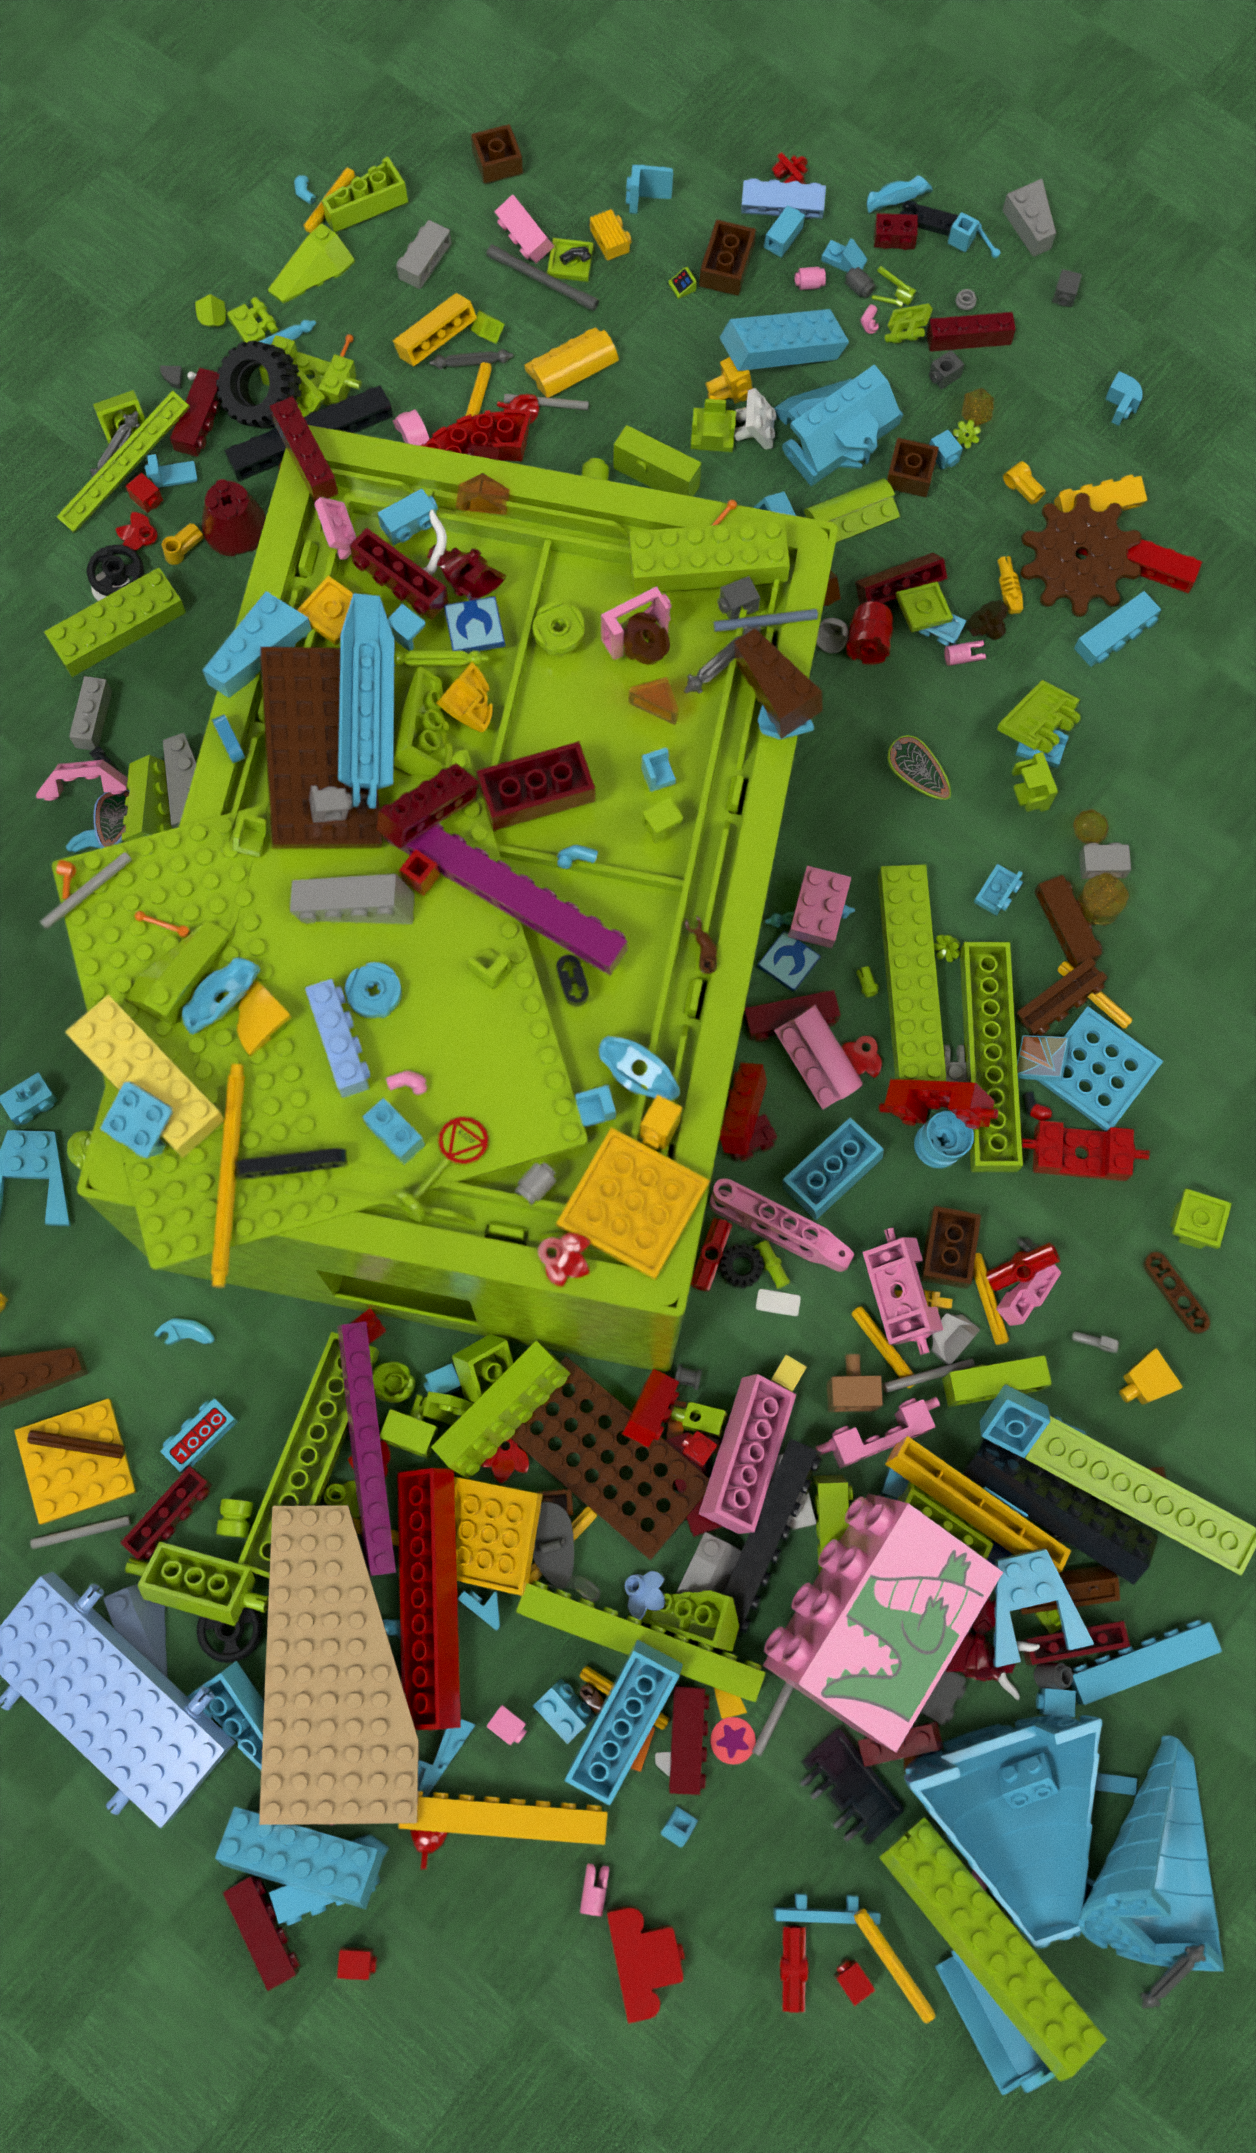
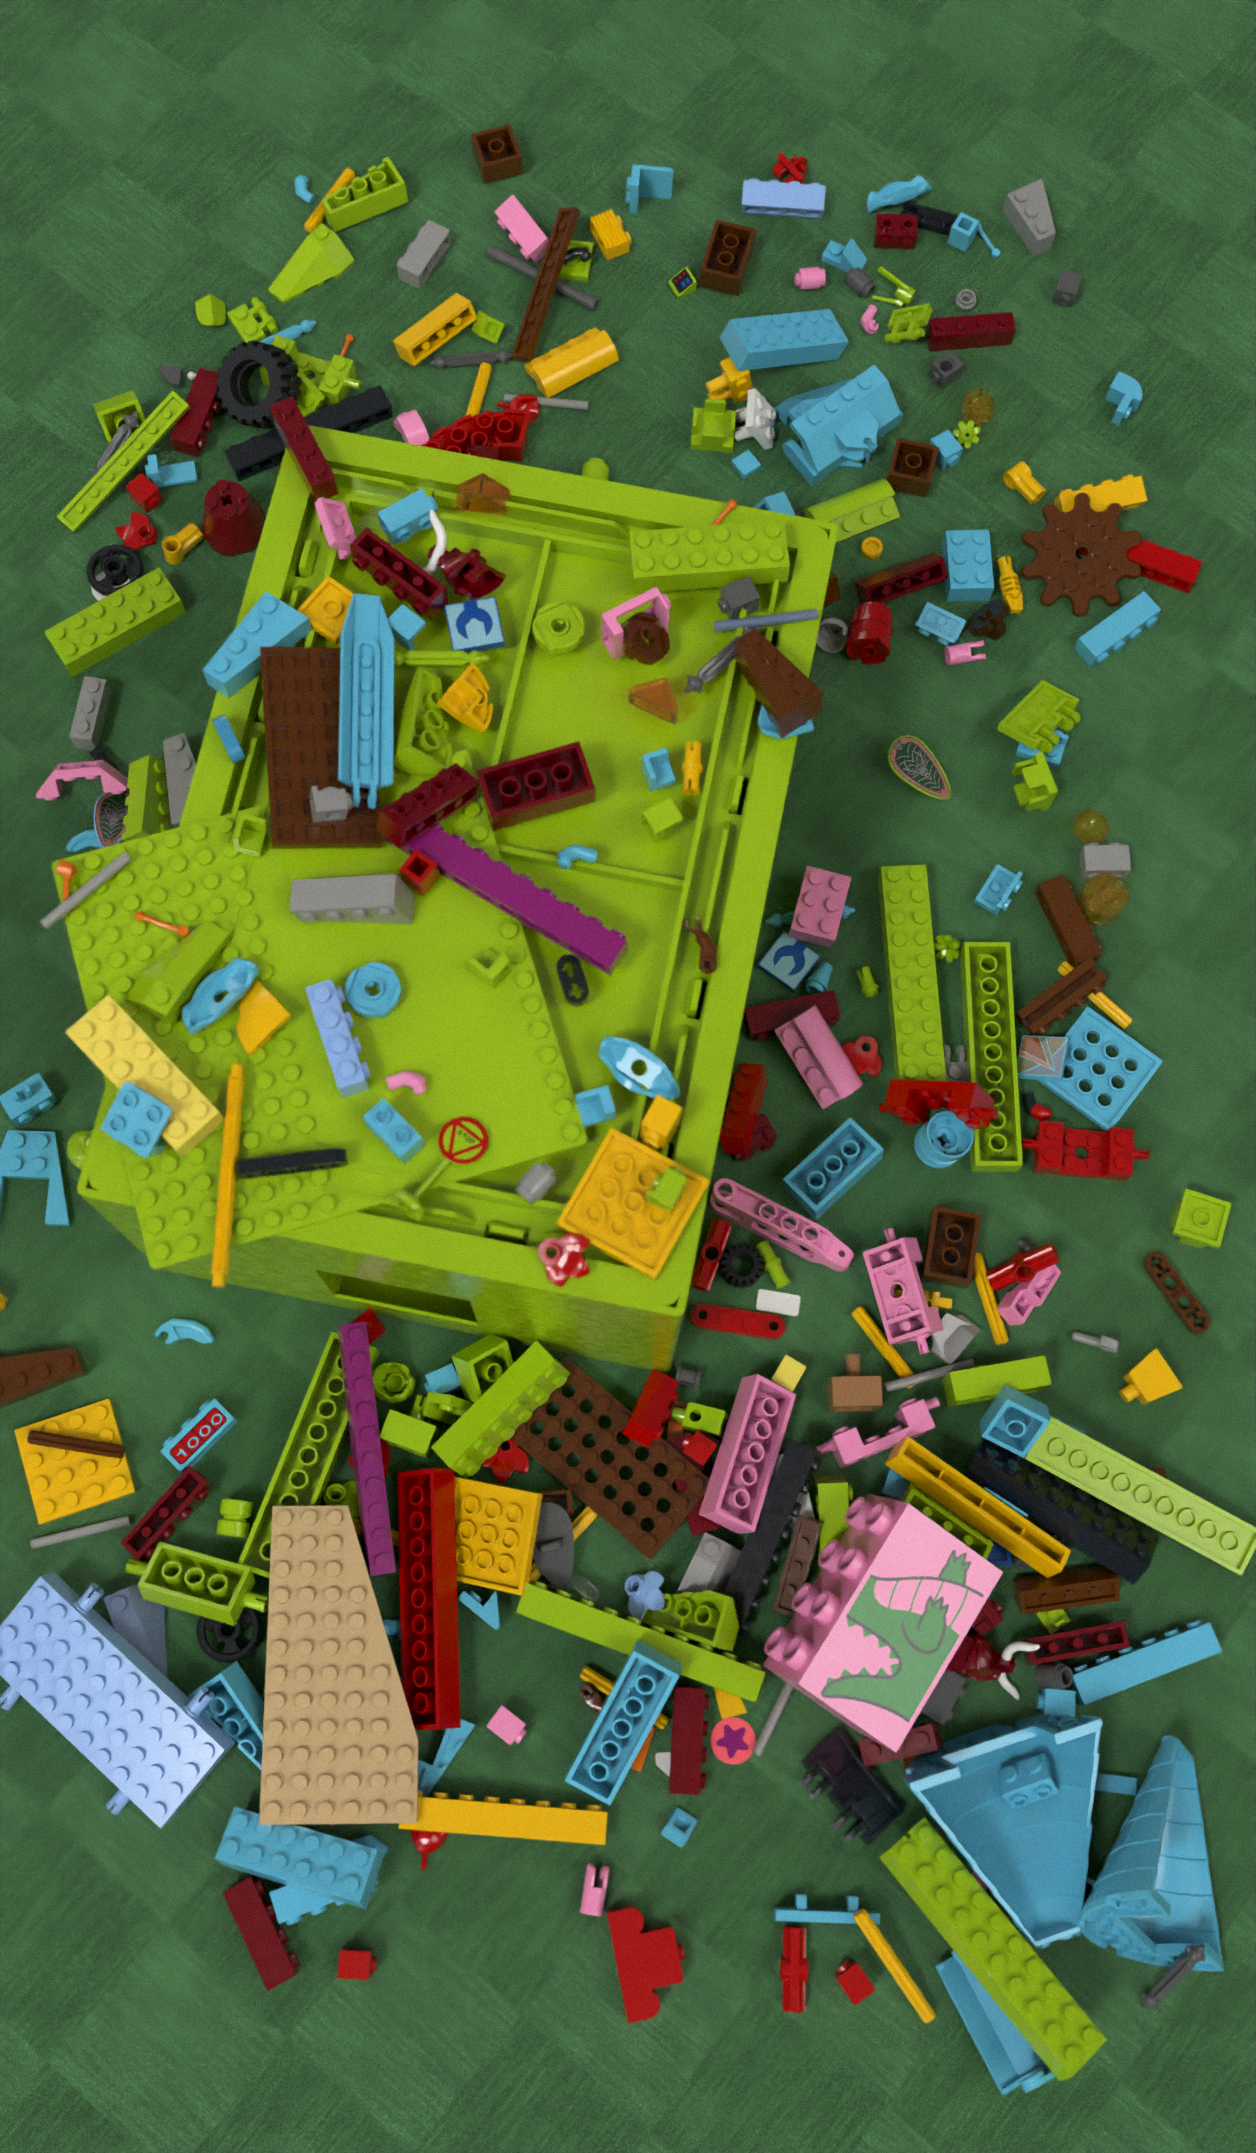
(545, 284): none -> reddish brown plate
(564, 1710): medium azure bracket -> none
(655, 463): lime brick -> none
(667, 1189): none -> lime brick
(692, 768): none -> yellow pin
(737, 1321): none -> red plate
(745, 464): none -> medium azure tile
(784, 231): medium azure brick -> none
(798, 1562): none -> reddish brown tile
(819, 979): none -> medium azure cone
(871, 548): none -> yellow tile
(924, 607): lime plate -> none
(968, 565): none -> medium azure brick
(1026, 1582): medium azure wing -> none

